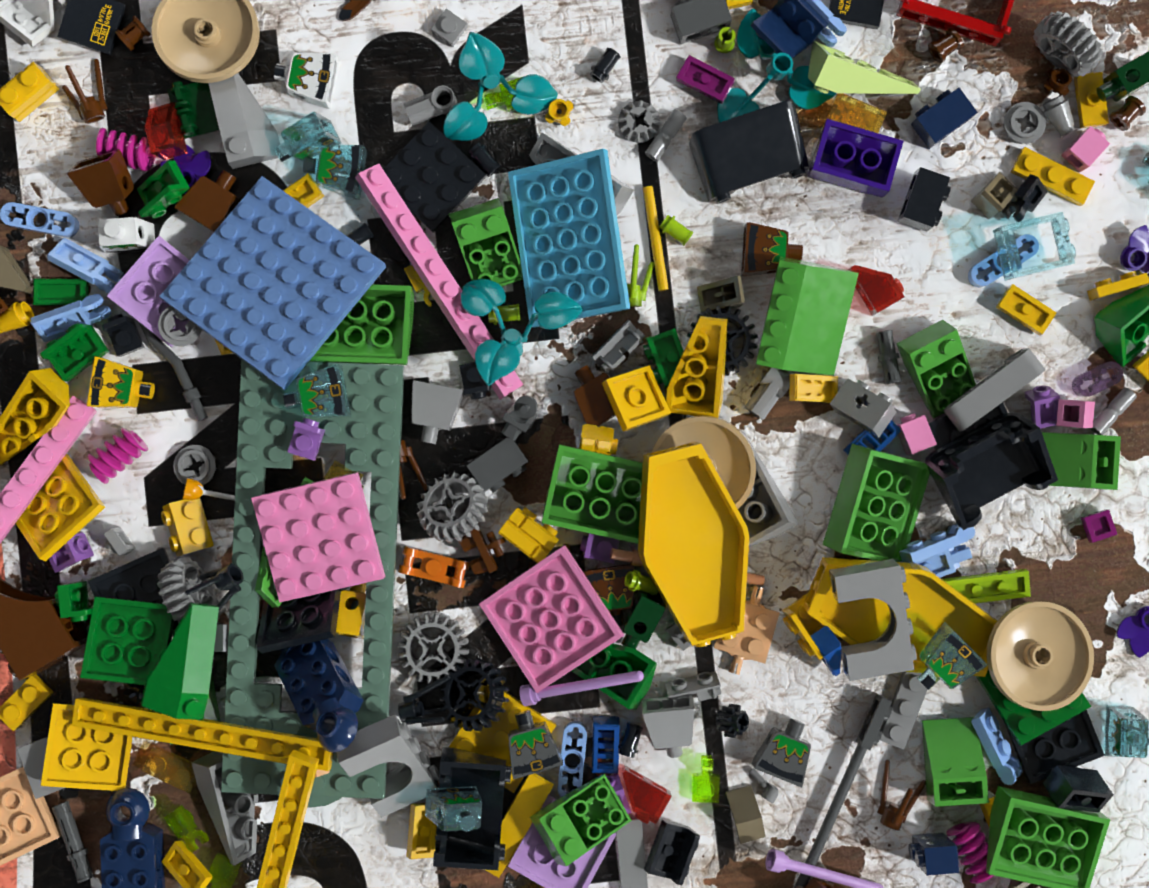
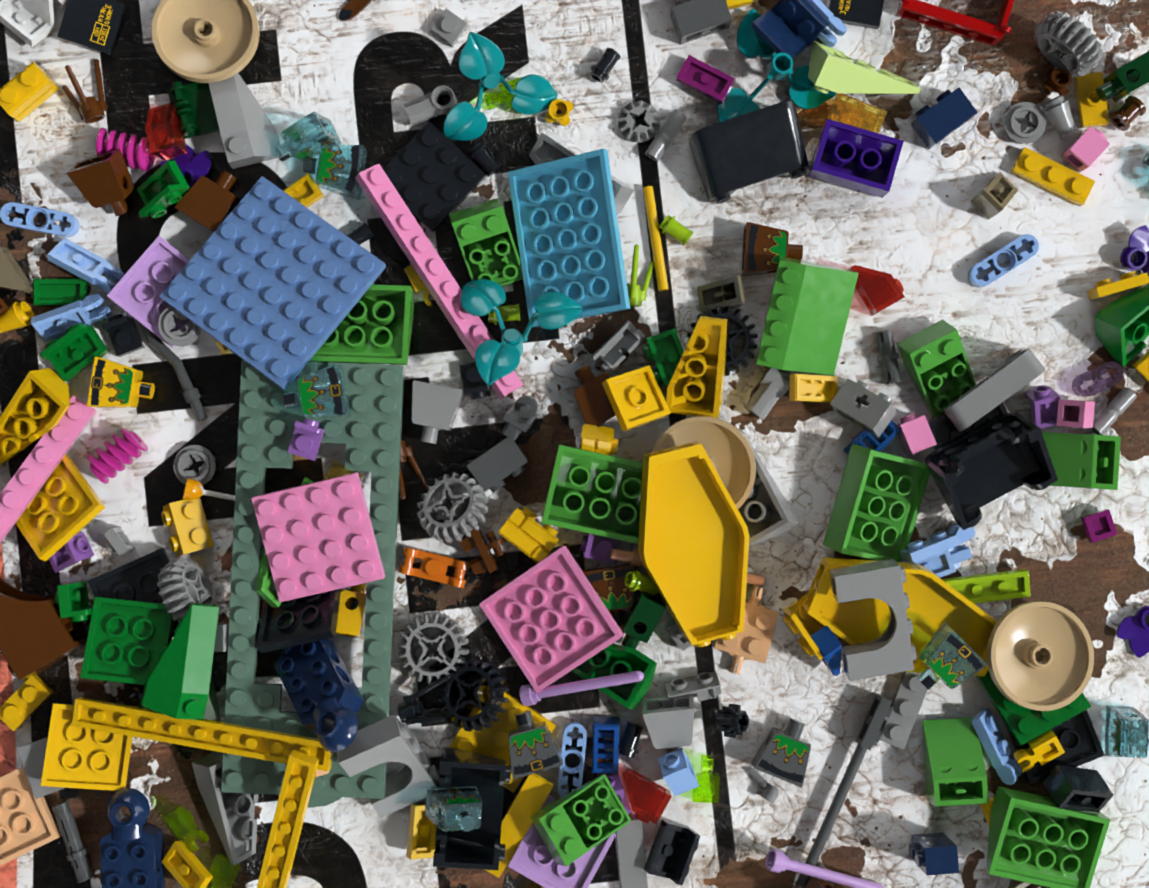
(122, 235): white torso -> none
(133, 33): reddish brown bush -> none
(170, 769): clear yellow plate -> none
(225, 579): black plant -> none
(310, 77): torso -> none
(678, 771): none -> light blue brick
(729, 38): lime pin -> none
(745, 814): dark tan slope -> none
(895, 814): reddish brown plant -> none
(924, 199): black brick -> none
(946, 45): reddish brown bush -> none
(973, 847): dark pink piece -> none
(1009, 253): clear light blue window -> none
(1026, 309): yellow plate -> none
(1028, 197): black plate -> none
(1042, 749): none -> yellow plate

